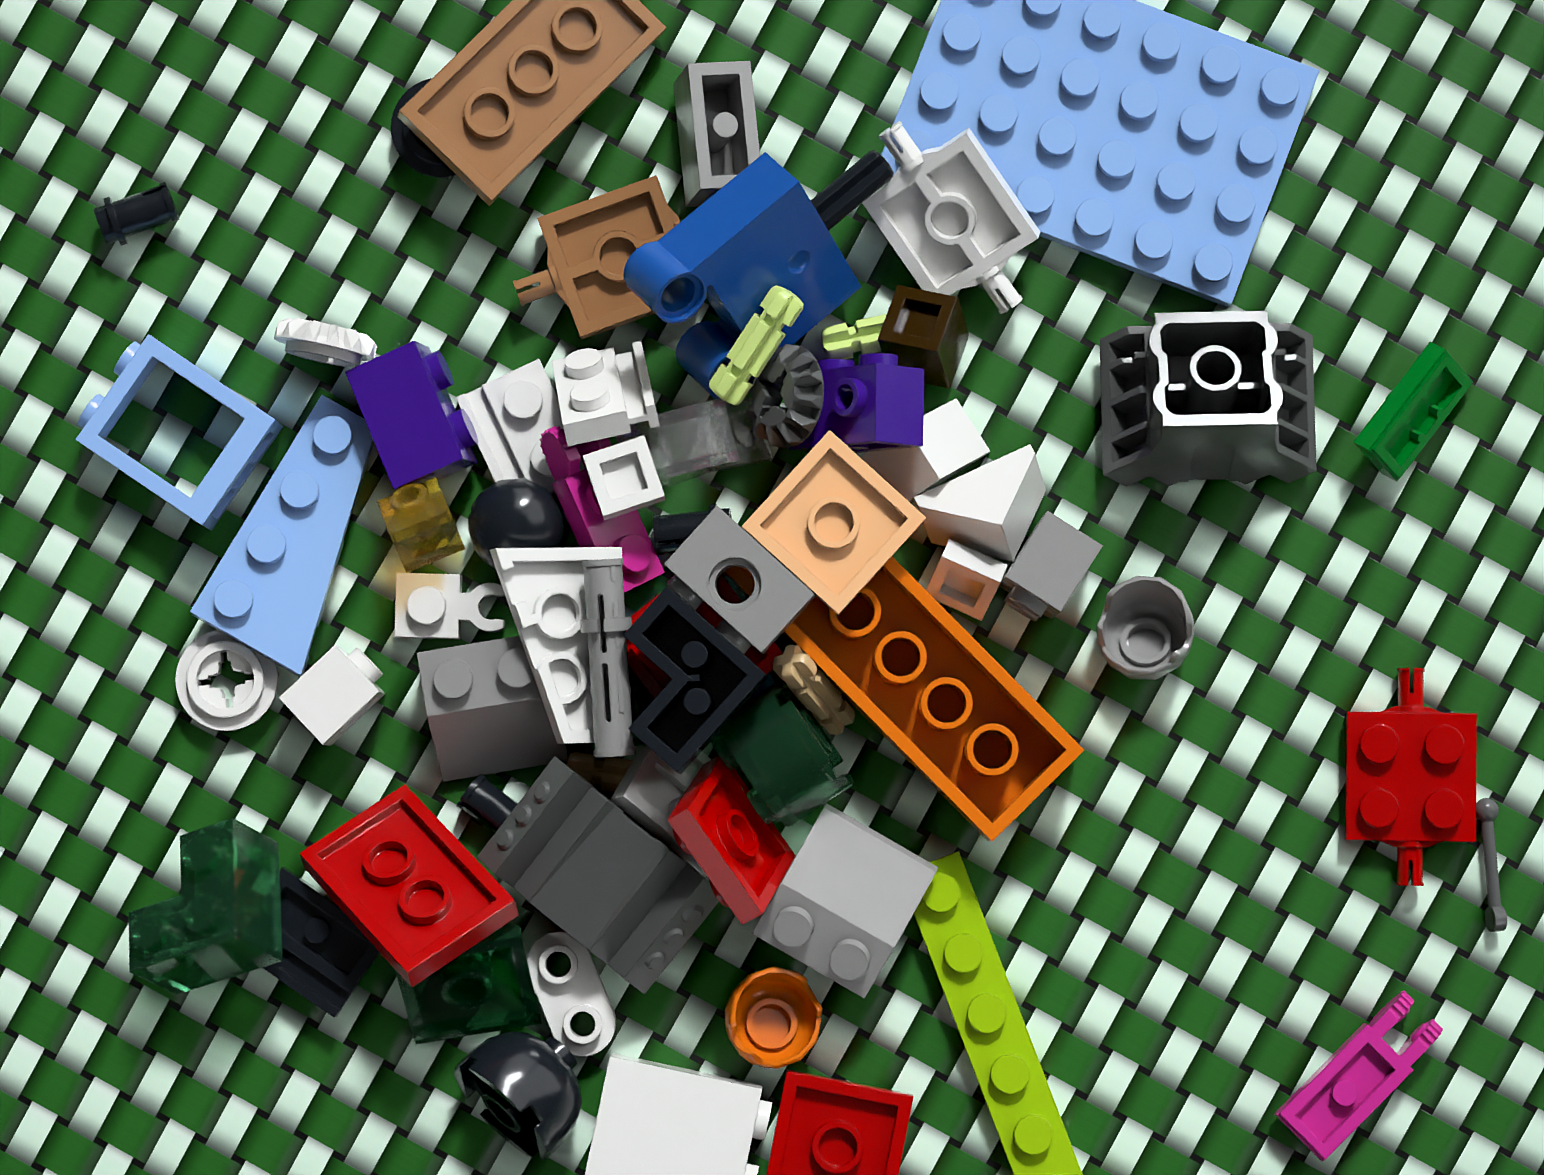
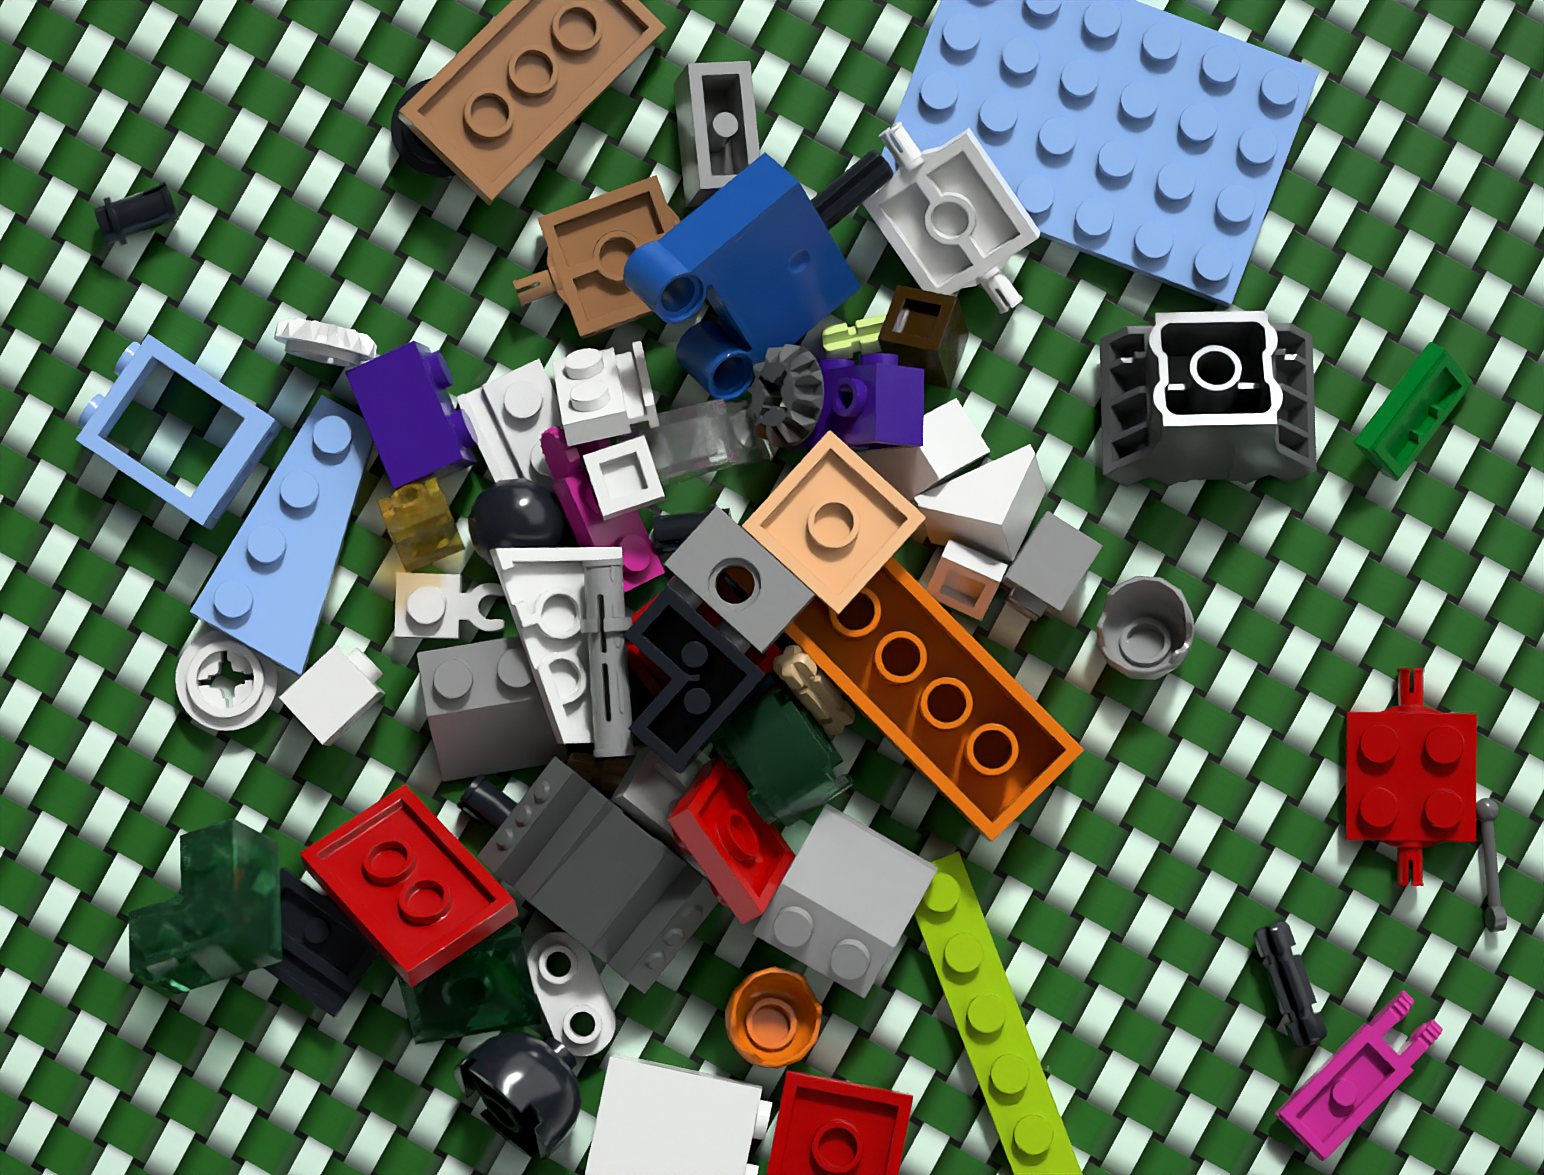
(756, 345): yellowish green axle -> none
(1290, 984): none -> black axle

